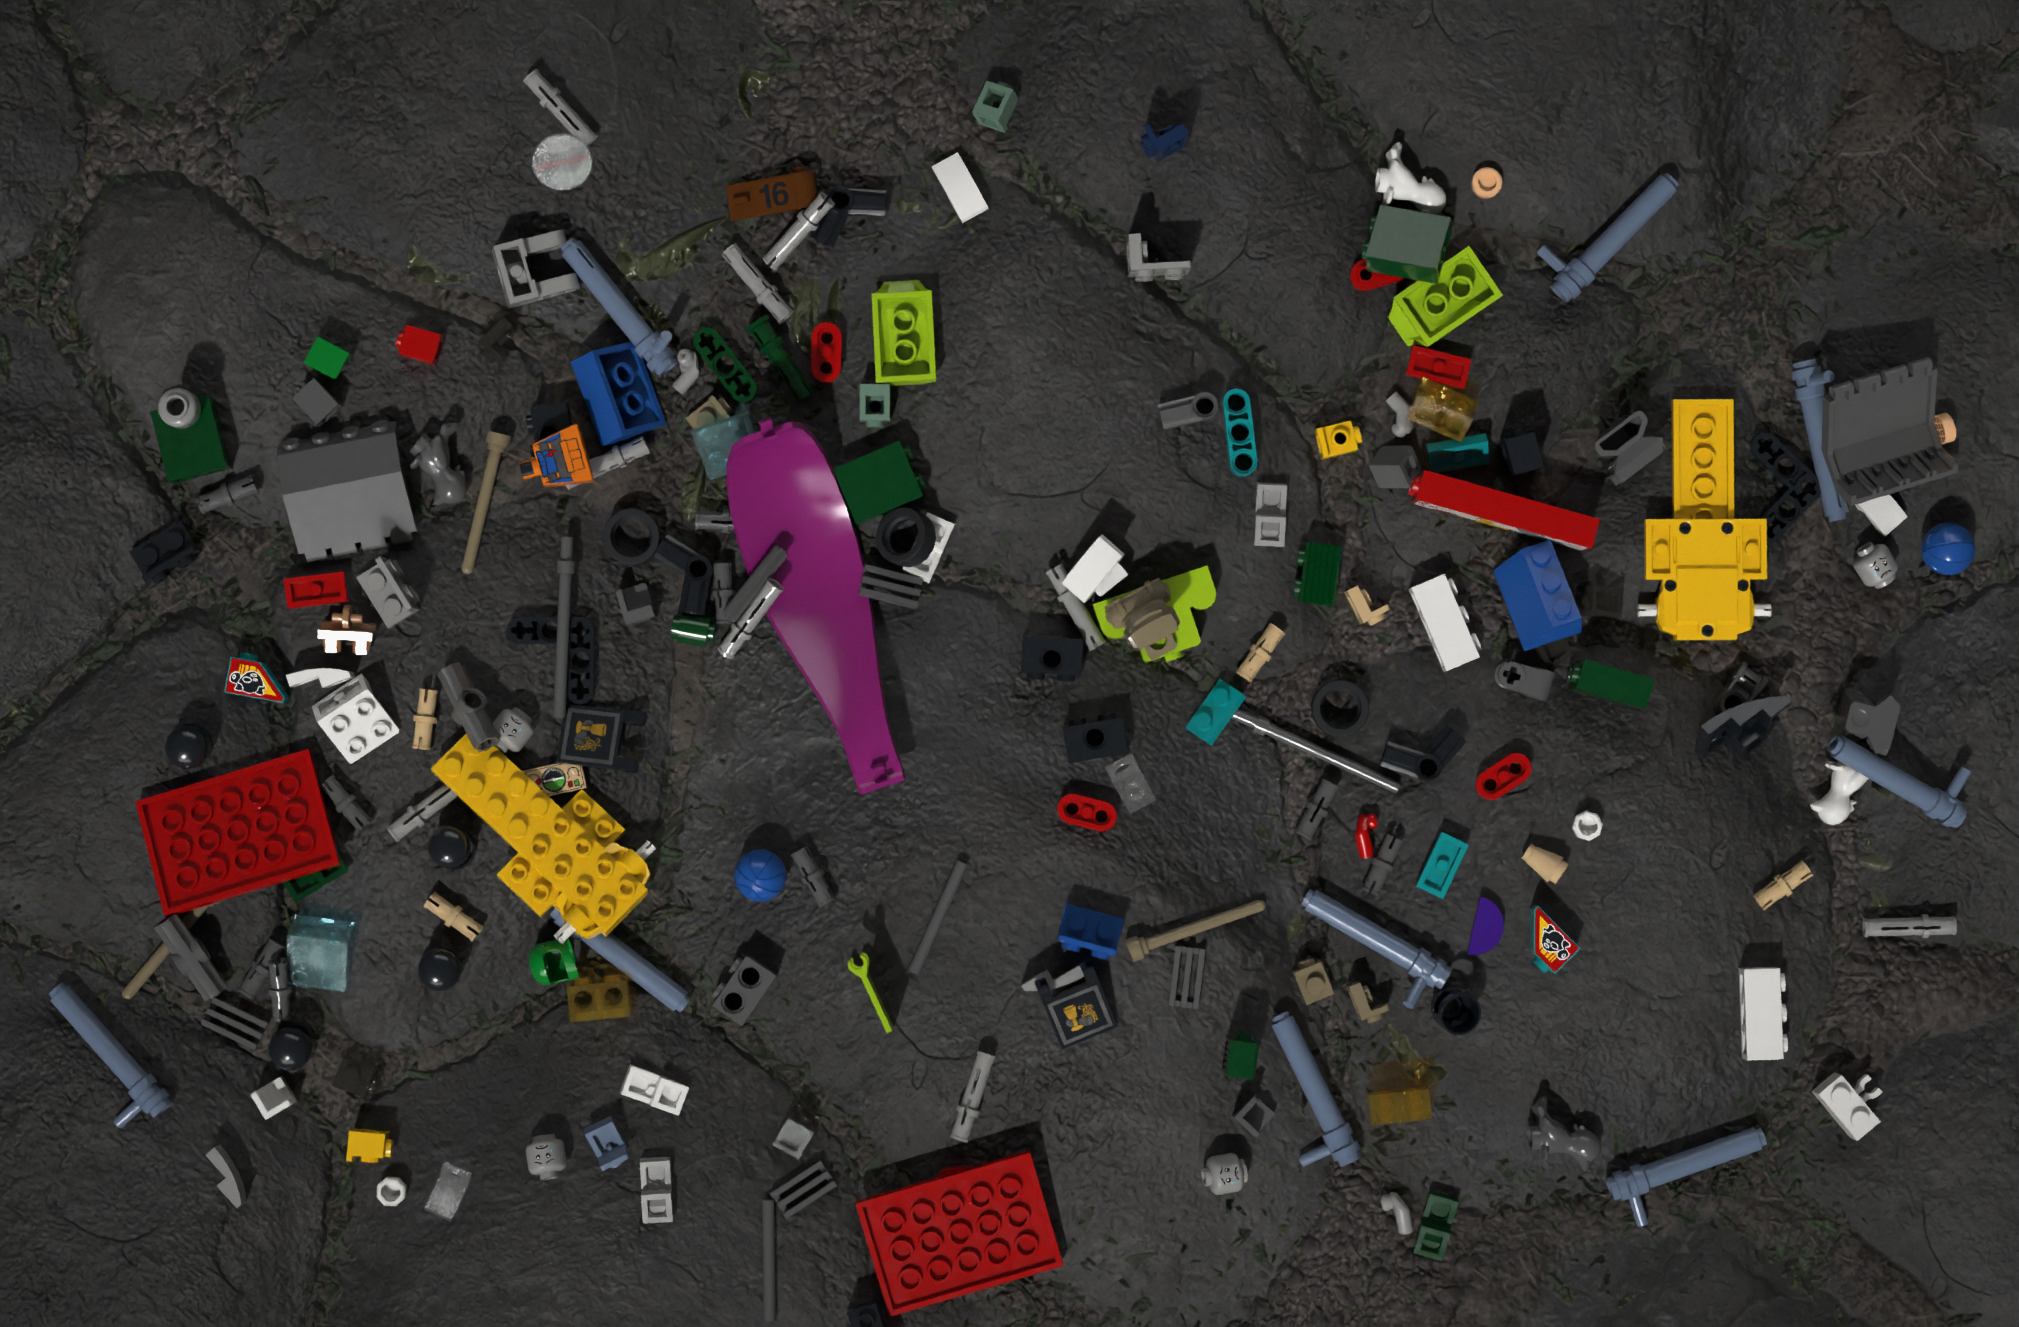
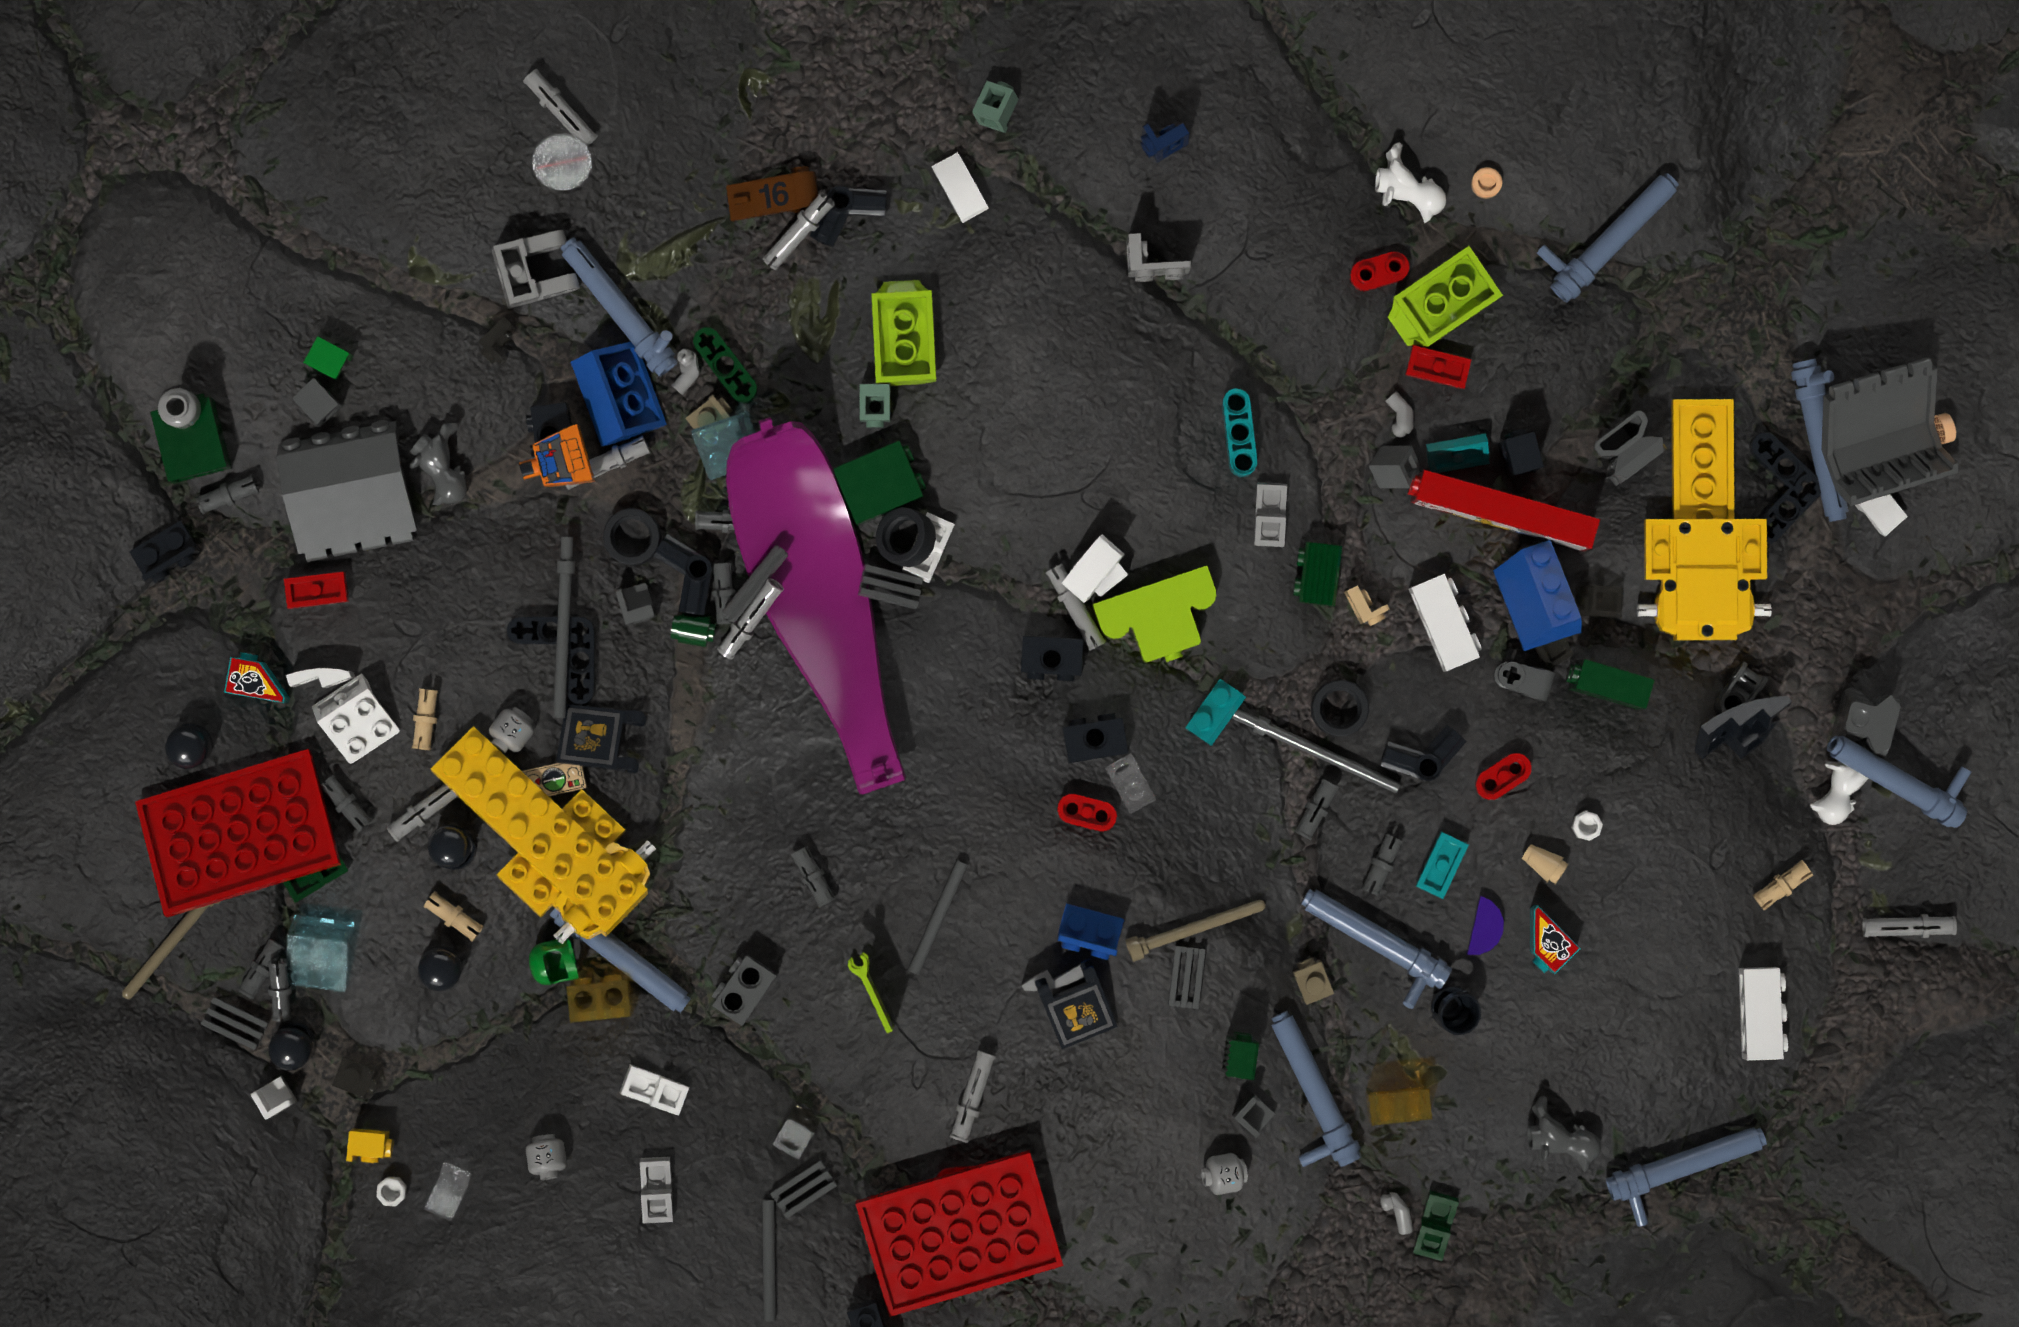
(141, 1086): sand blue cylinder -> none
(190, 956): dark grey piece -> none
(232, 1185): light grey slope -> none
(347, 627): medium nougat hips -> none
(388, 592): light grey bracket -> none
(420, 345): red brick -> none
(468, 707): dark grey piece -> none
(496, 444): dark tan piece -> none
(607, 1143): sand blue bracket -> none
(757, 283): light grey pin -> none
(760, 875): blue piece -> none
(772, 346): dark green pin -> none
(826, 353): red plate -> none
(1146, 617): dark tan piece -> none
(1184, 411): dark grey piece -> none
(1260, 652): tan pin -> none
(1327, 445): yellow brick -> none
(1361, 999): dark tan bracket -> none
(1362, 835): red arm -> none
(1407, 244): dark green brick -> none
(1442, 409): clear yellow brick -> none
(1846, 1104): white brick -> none
(1875, 565): light grey head -> none
(1948, 548): blue piece -> none

